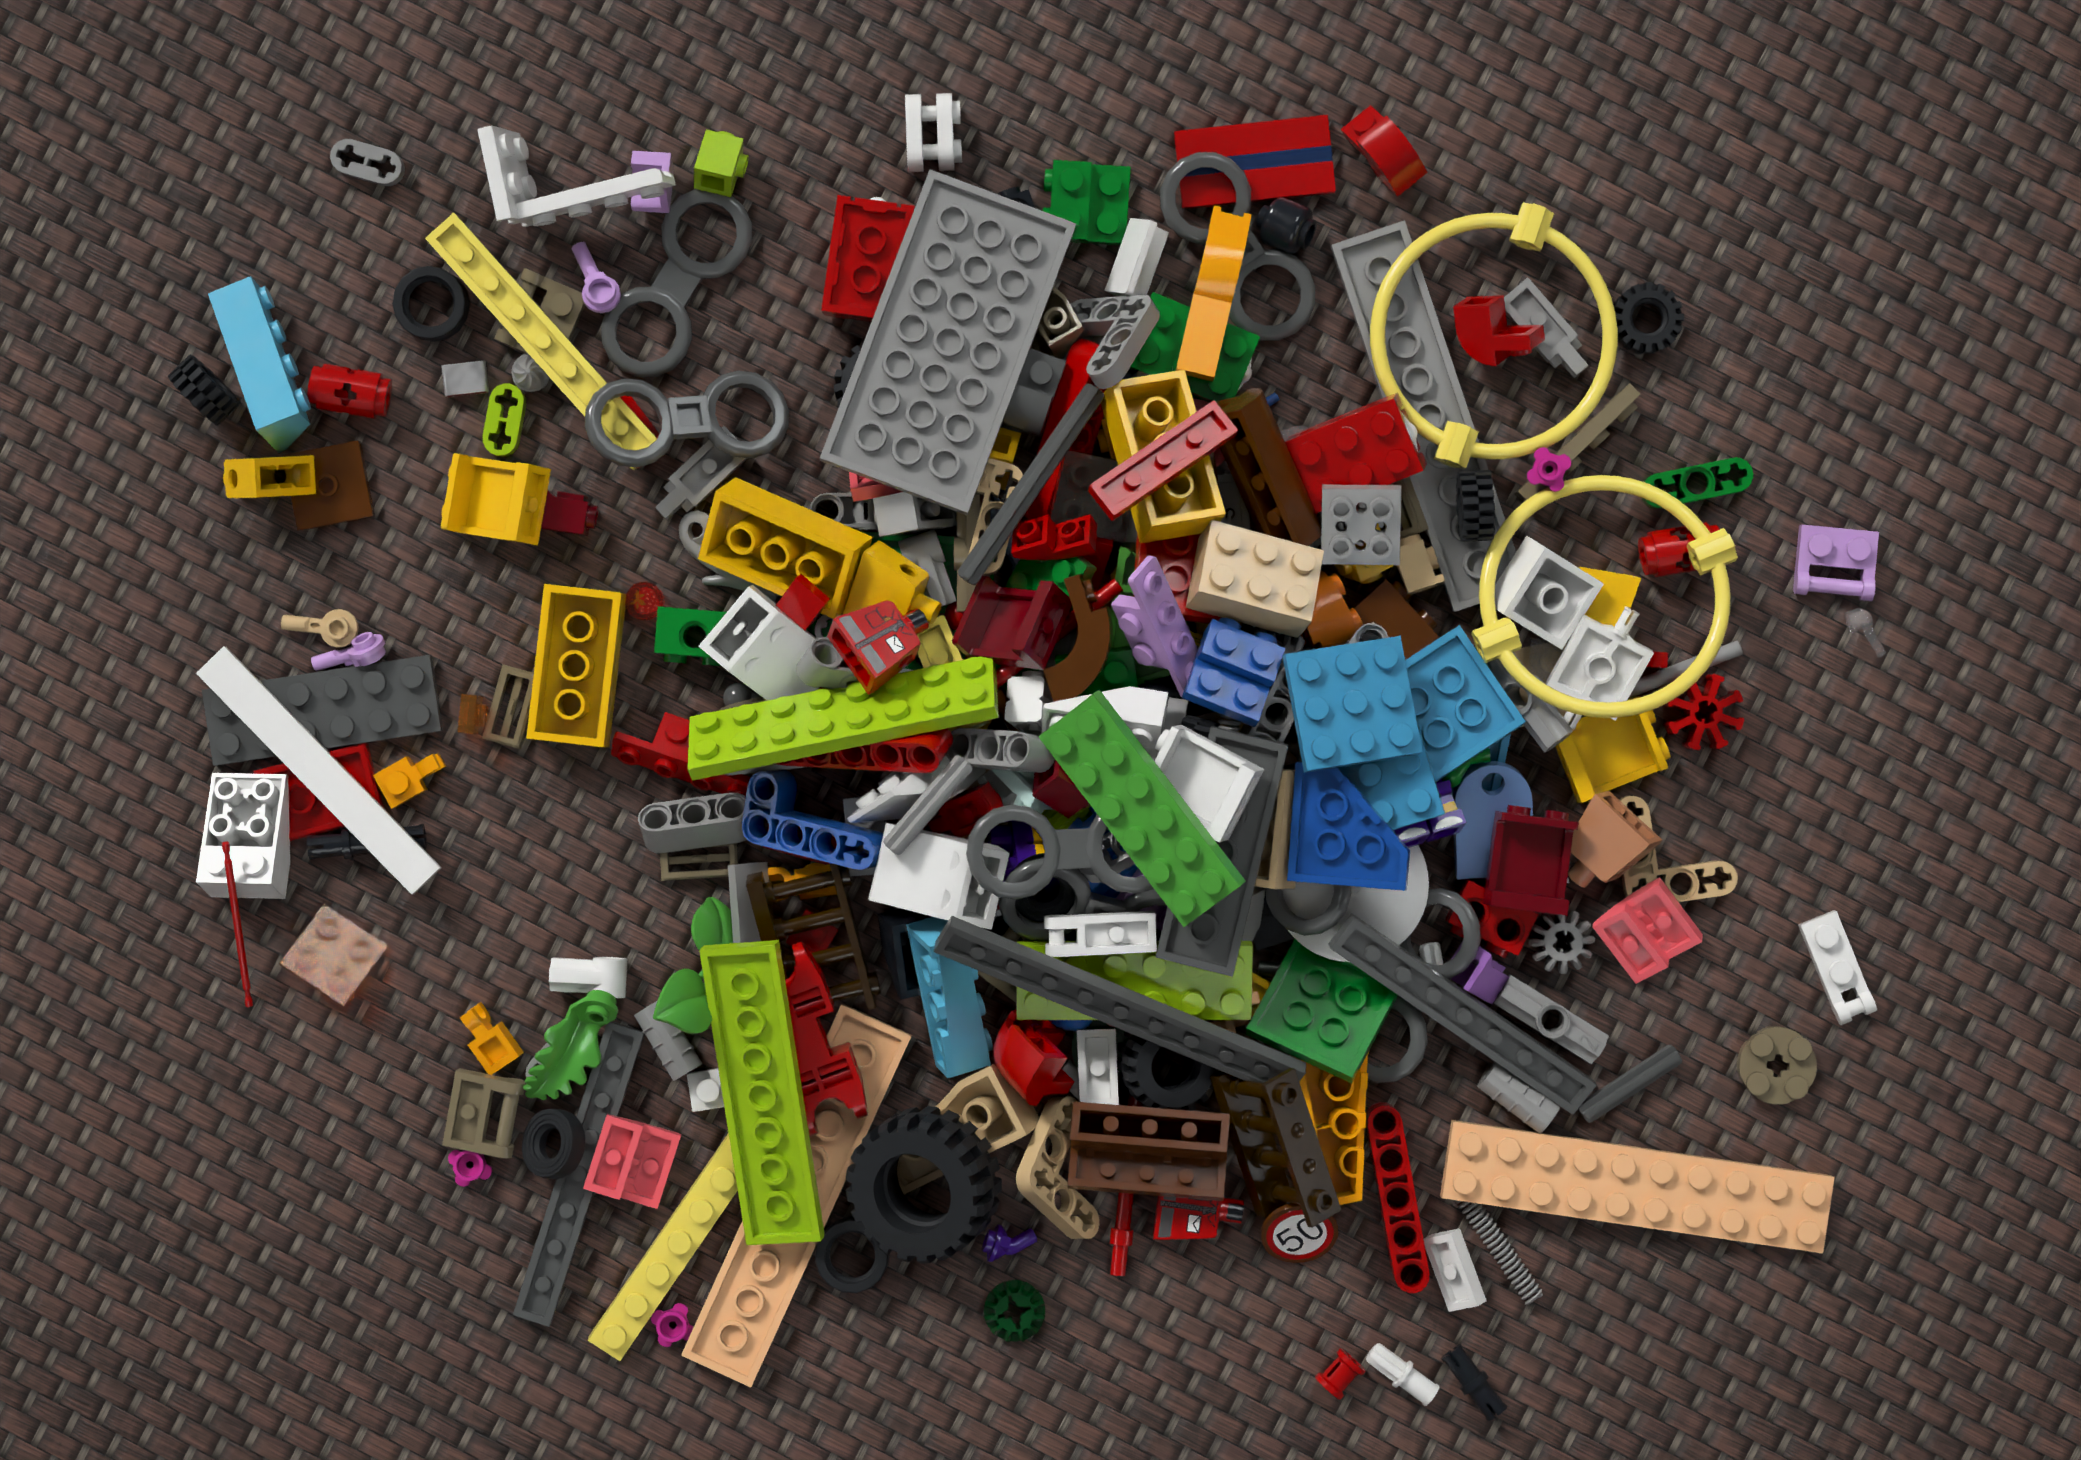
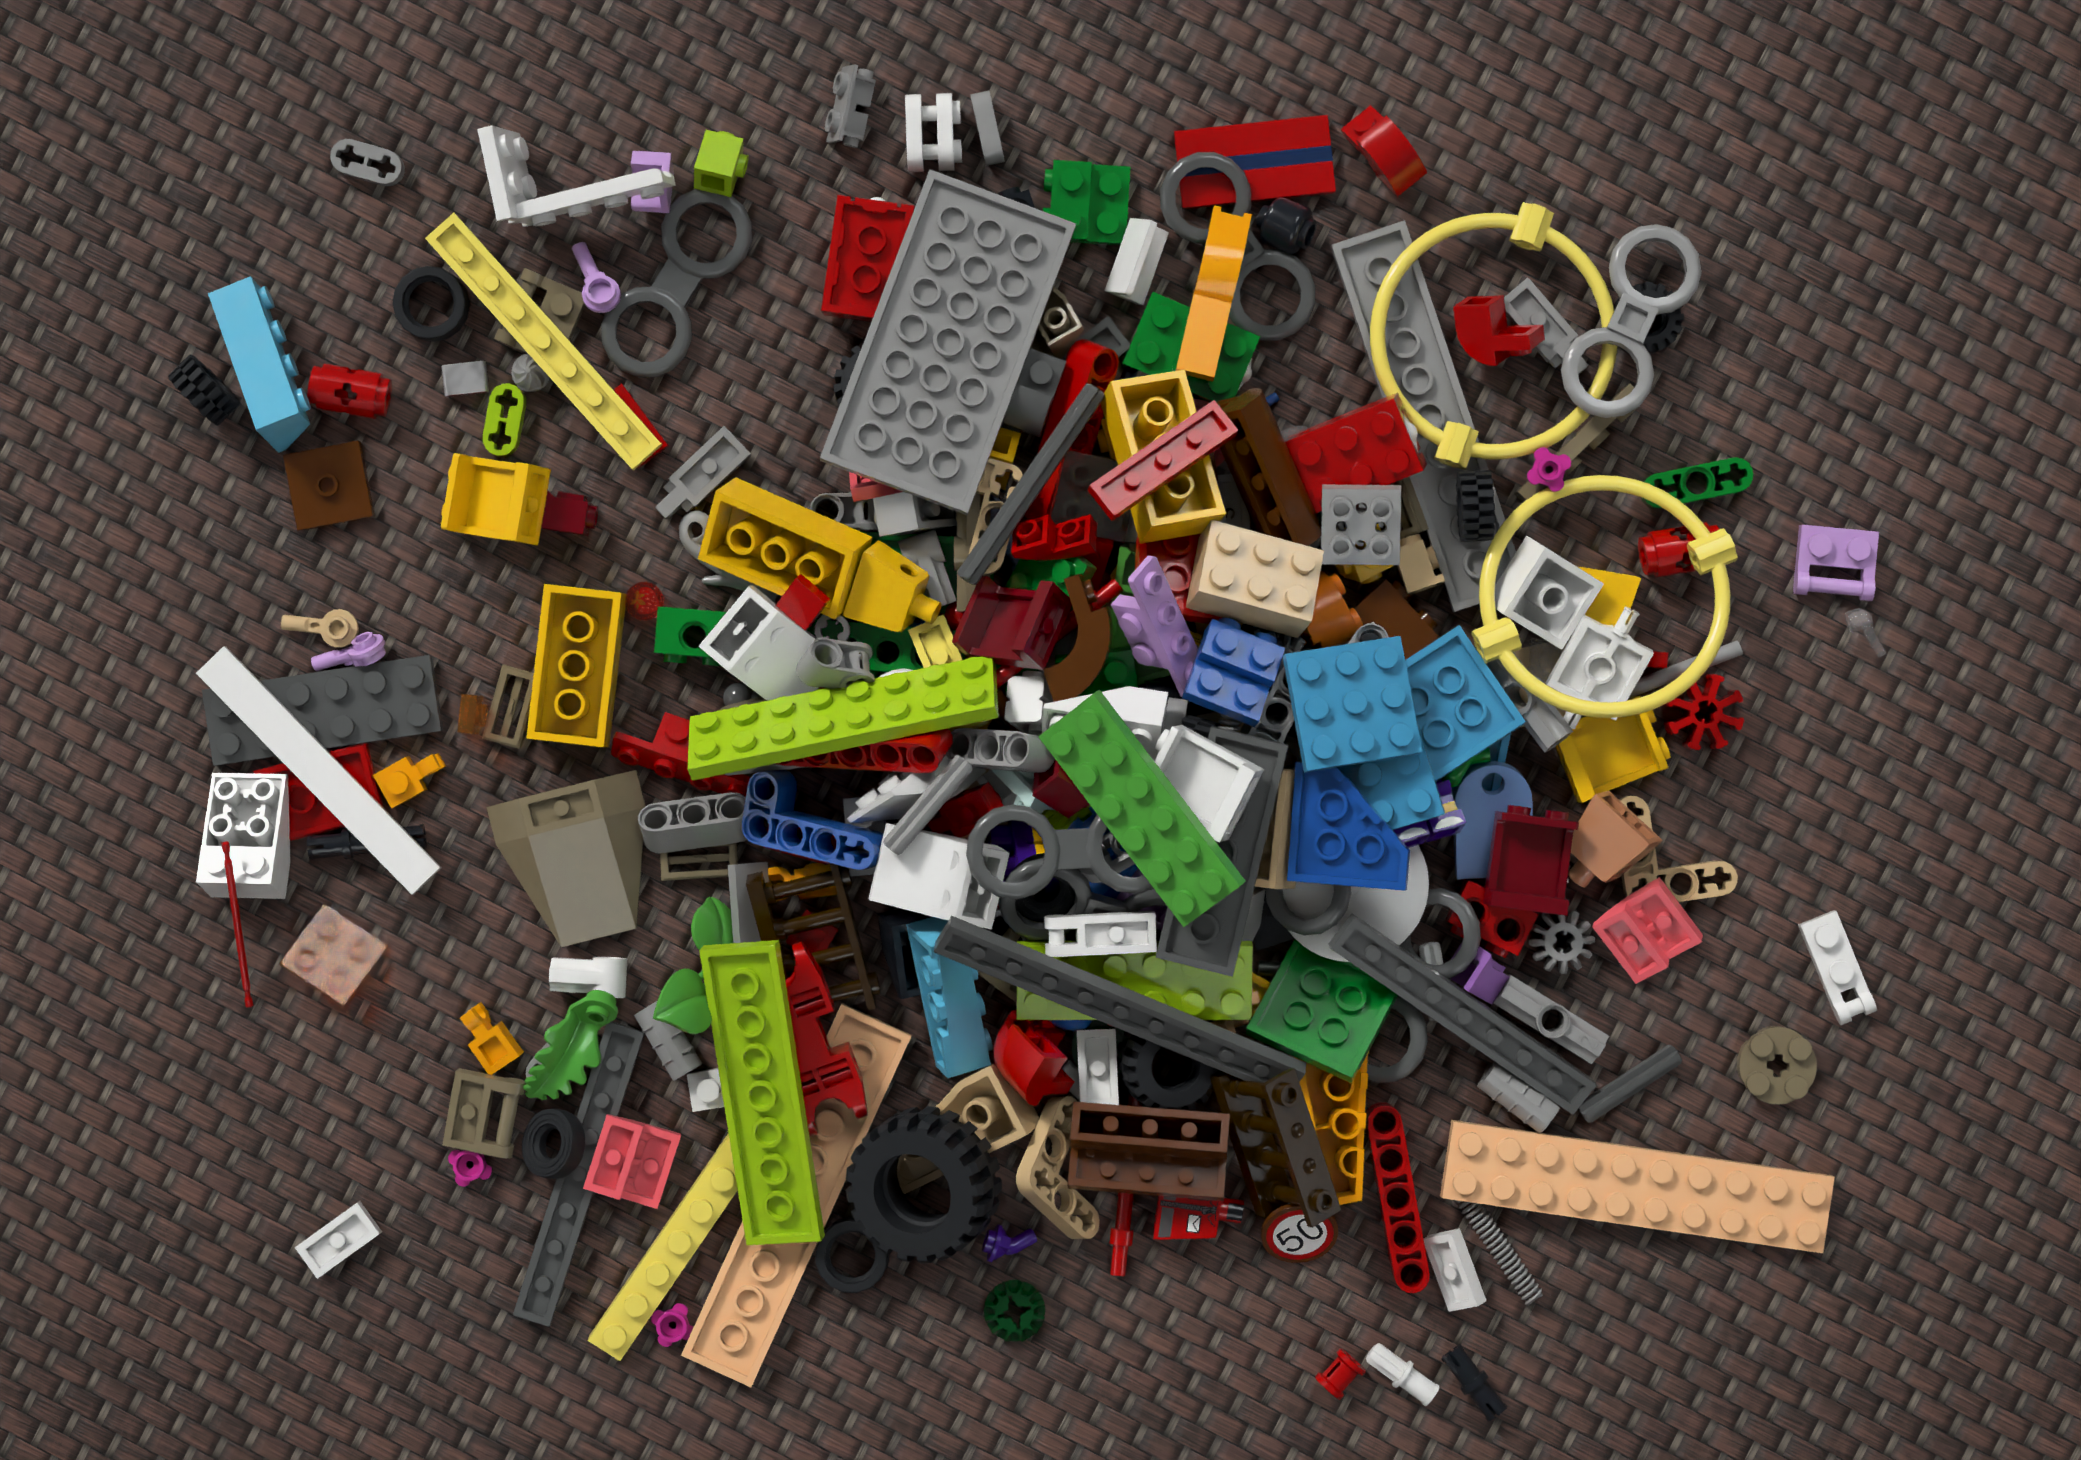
(256, 476): yellow torso -> none
(338, 1239): none -> white plate
(577, 854): none -> dark tan wedge
(686, 418): dark grey bar -> none
(850, 90): none -> light grey hinge
(877, 641): red torso -> none
(987, 128): none -> light grey beam
(1126, 326): light grey beam -> none
(1631, 321): none -> light grey bar

